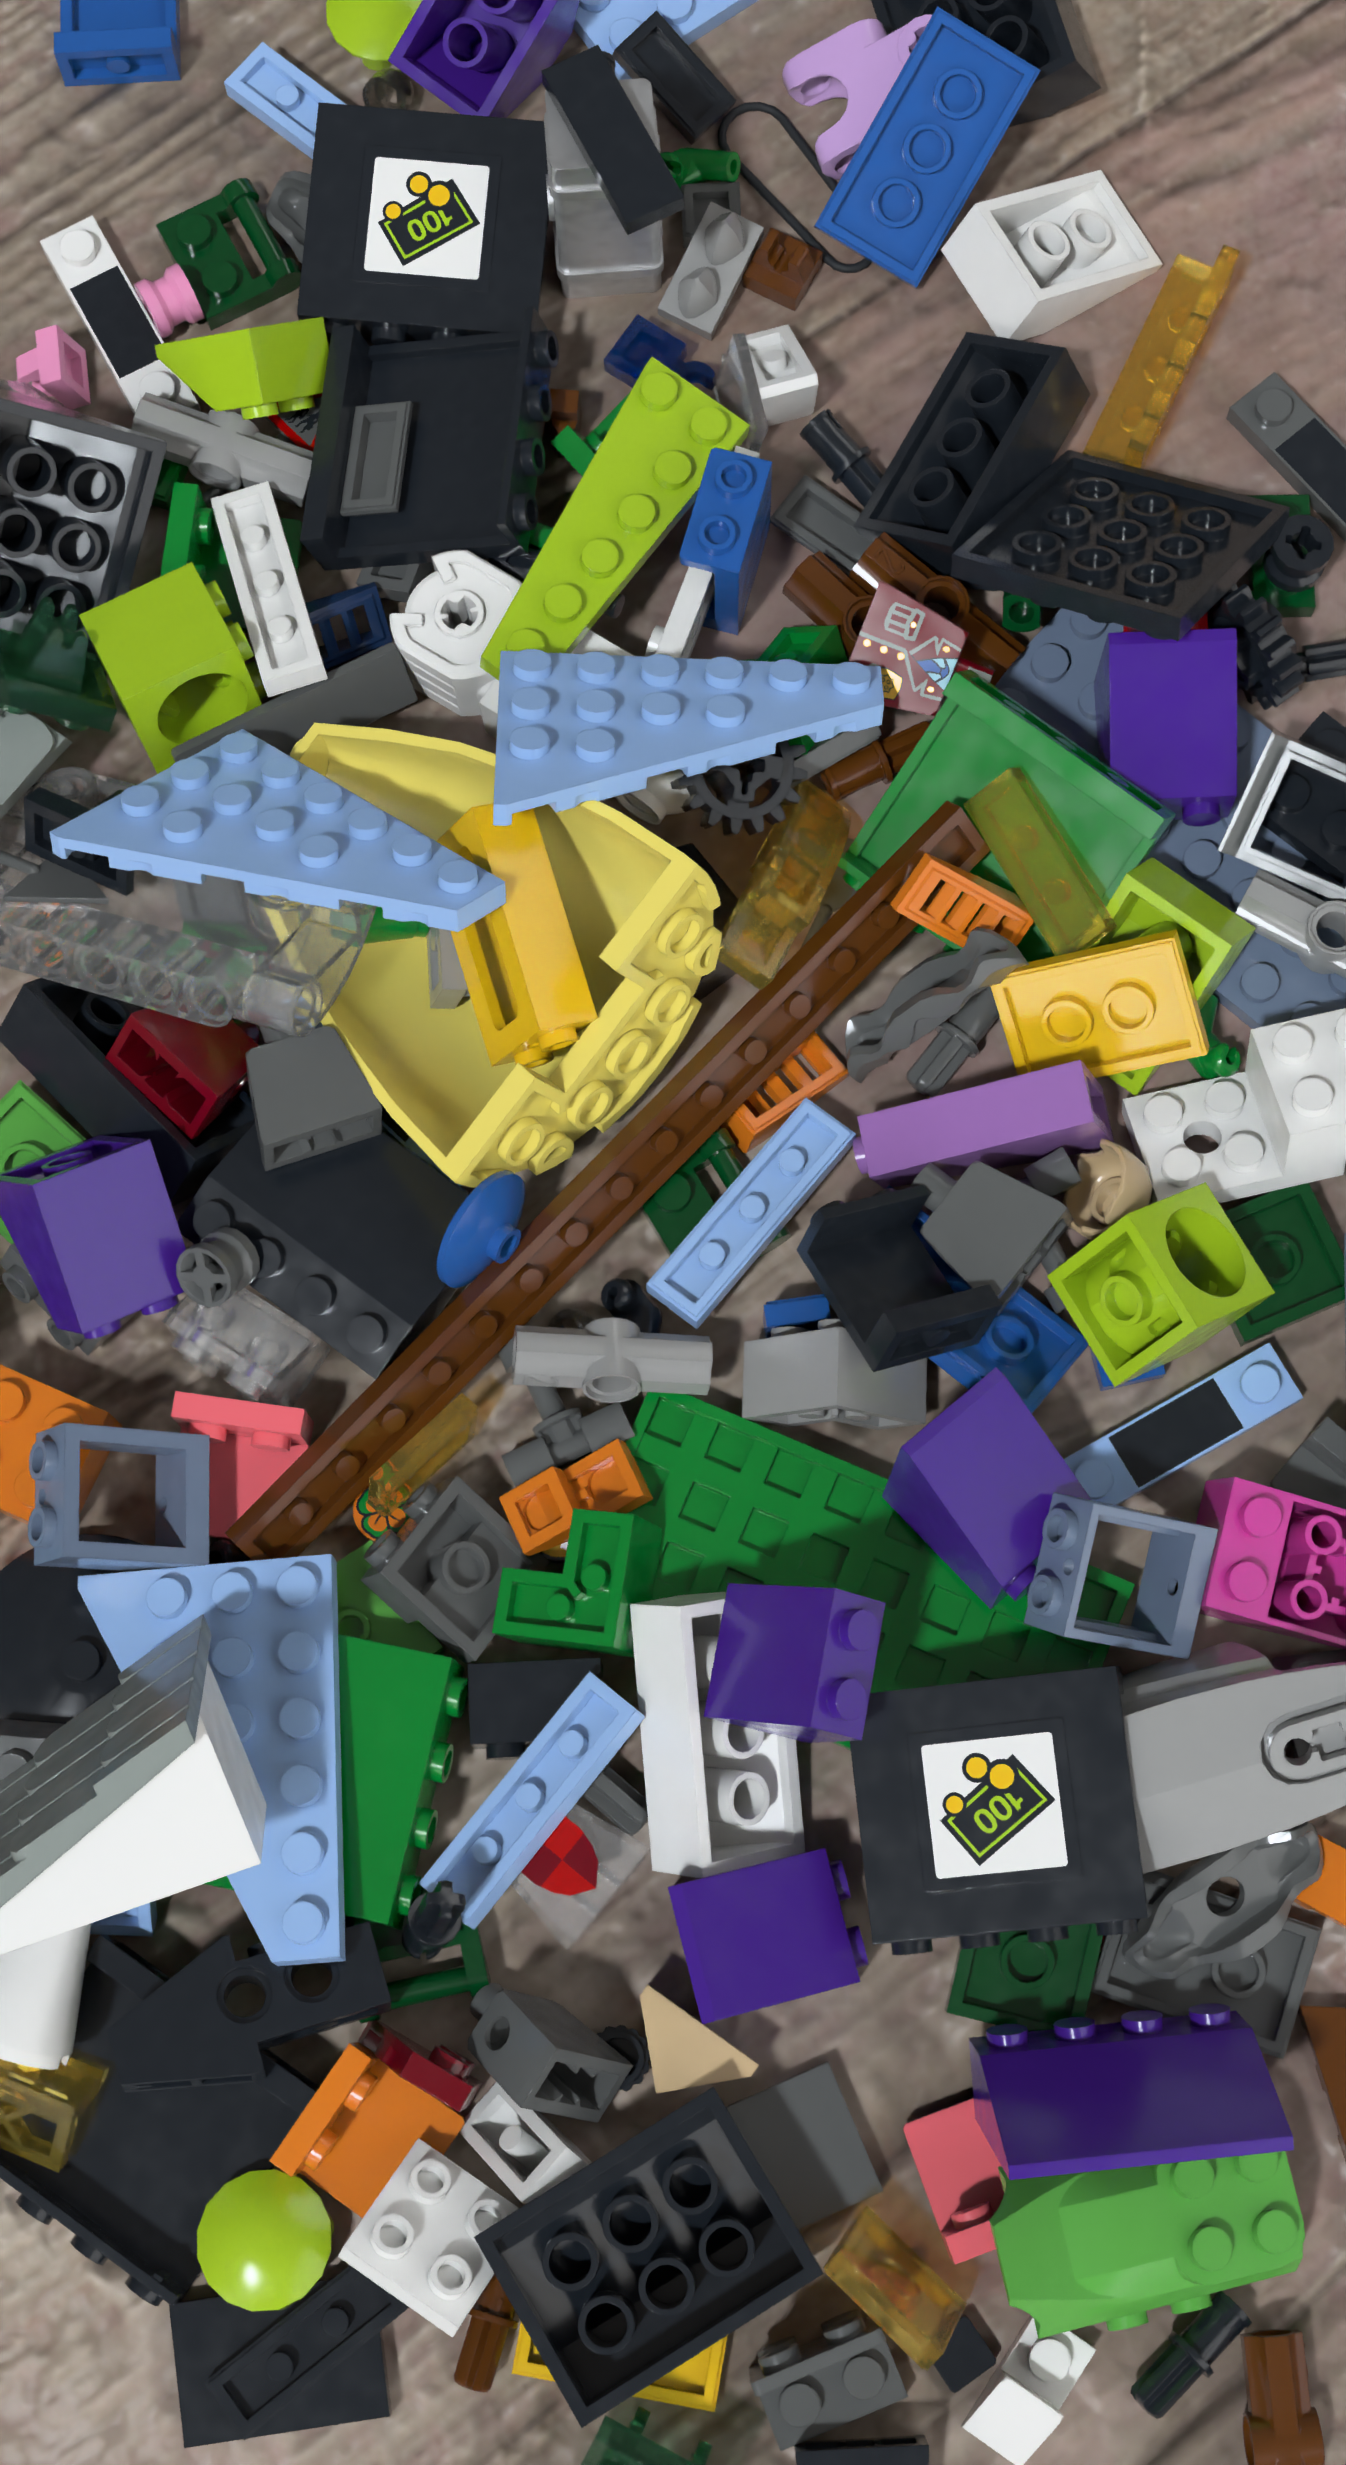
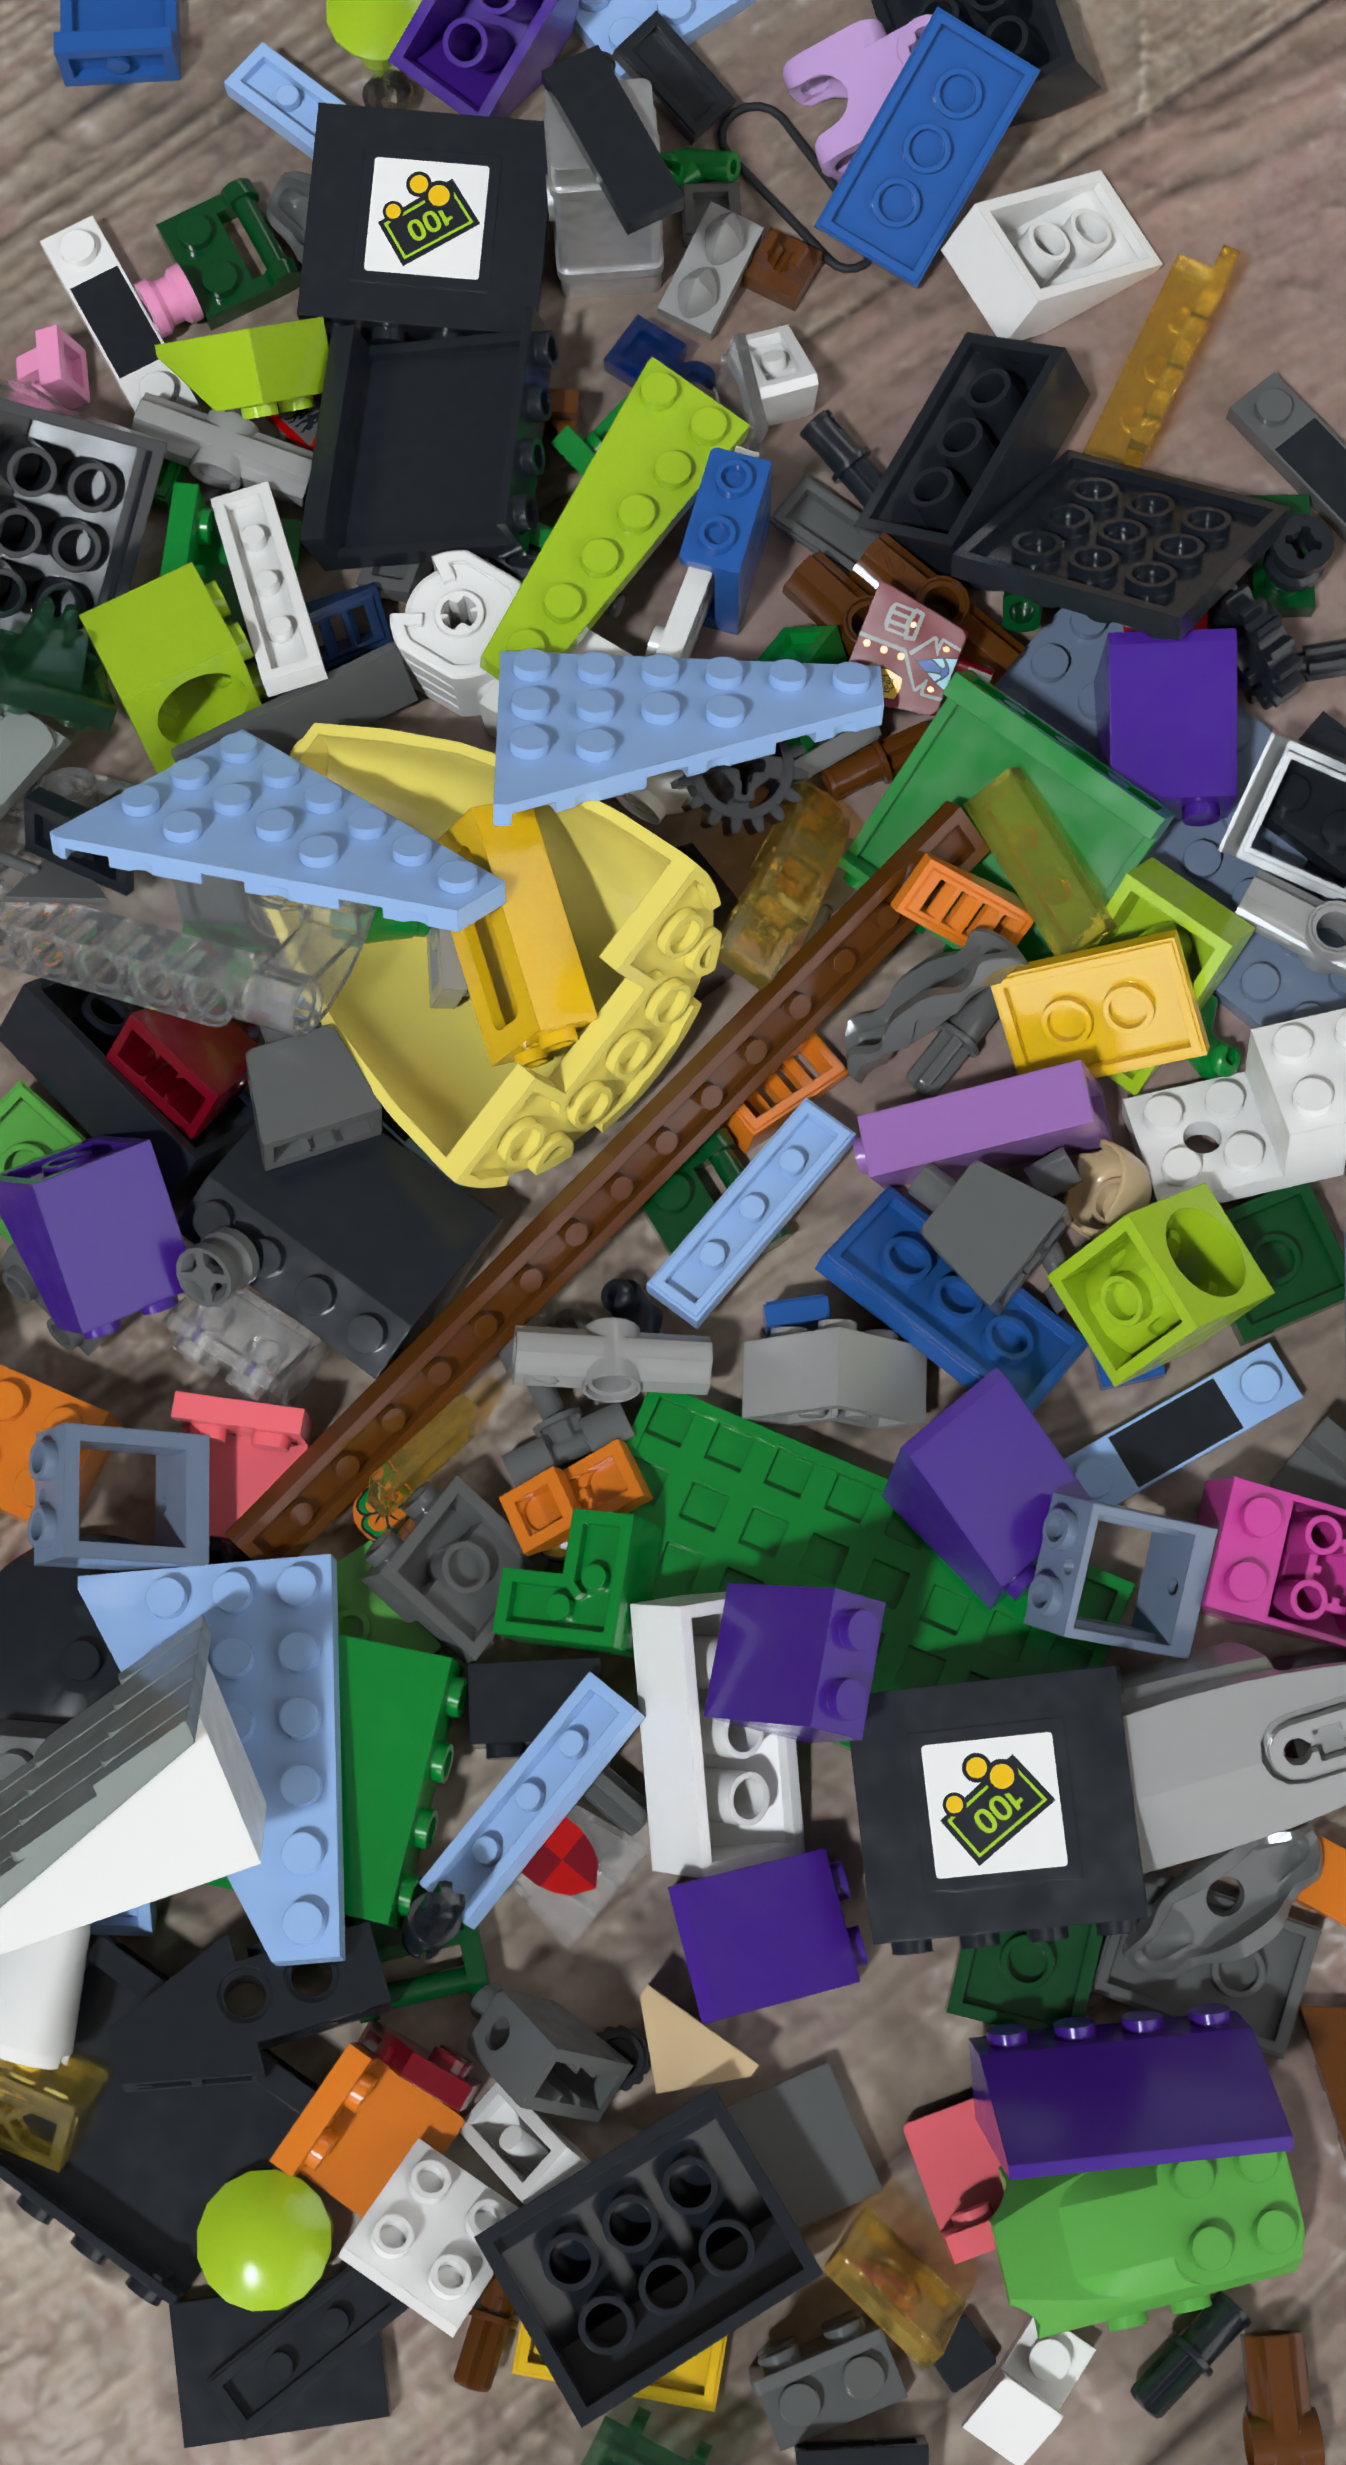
(376, 459): dark grey tile -> none
(482, 1229): blue dish -> none
(888, 1283): black panel -> none

